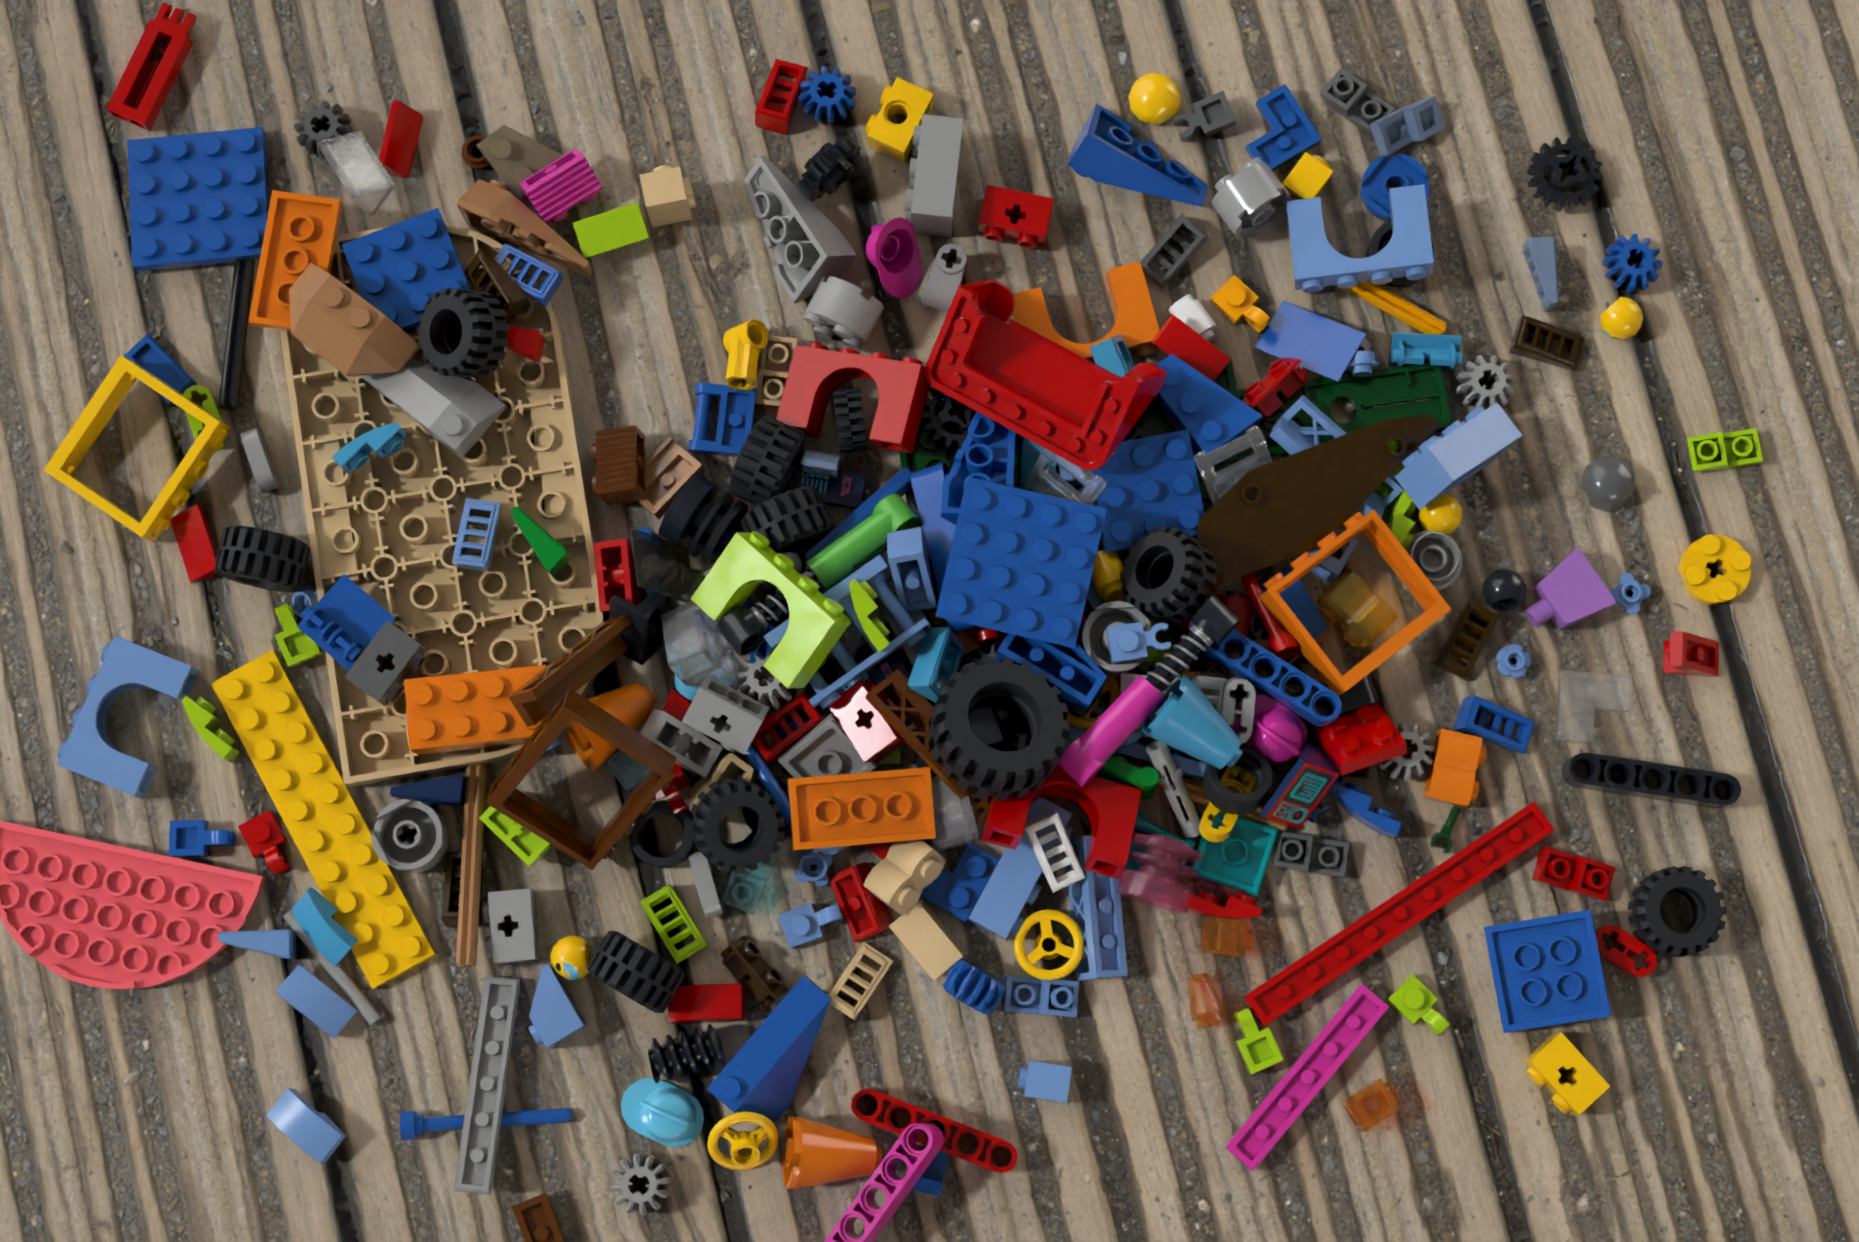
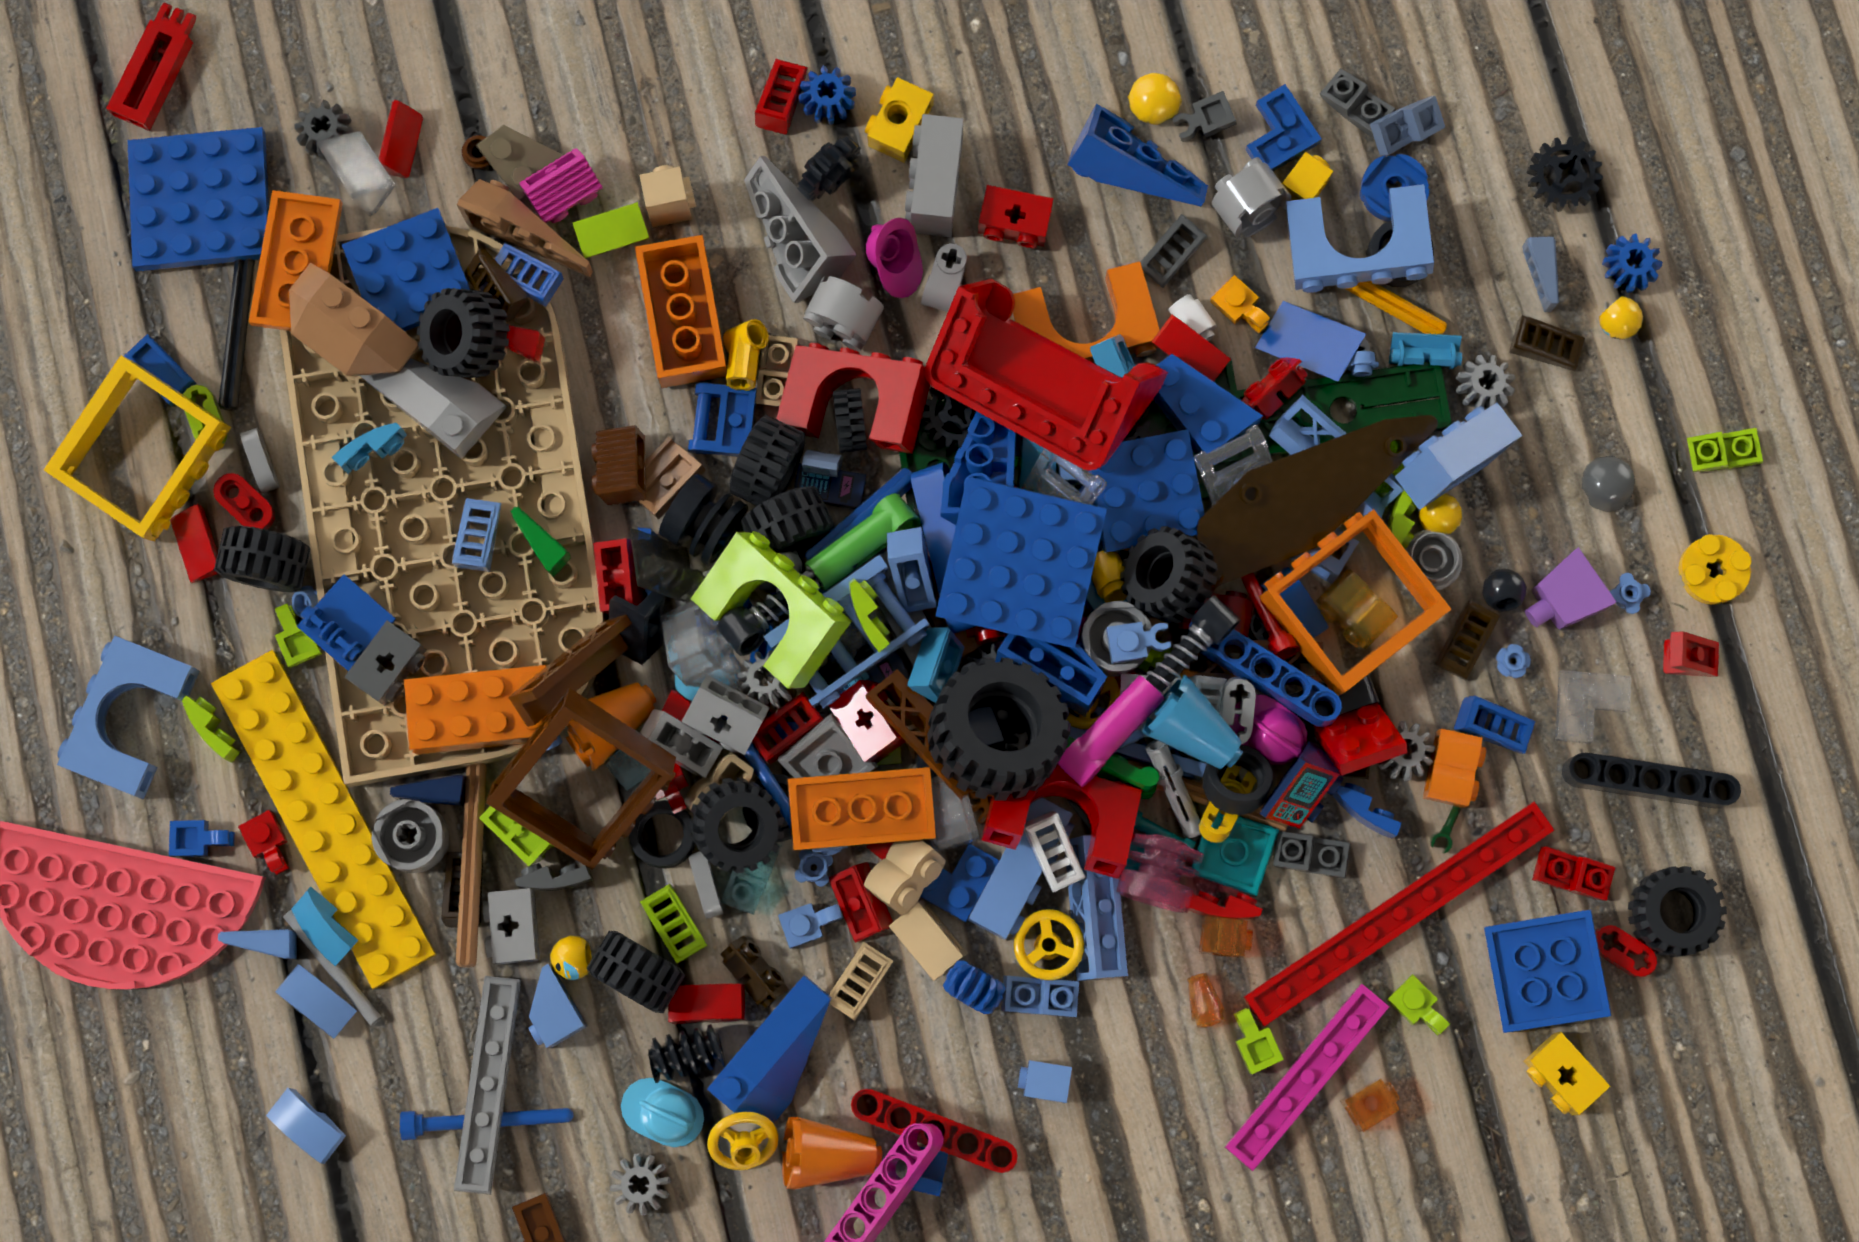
(245, 503): none -> red plate
(544, 880): none -> dark grey slope
(681, 311): none -> orange brick

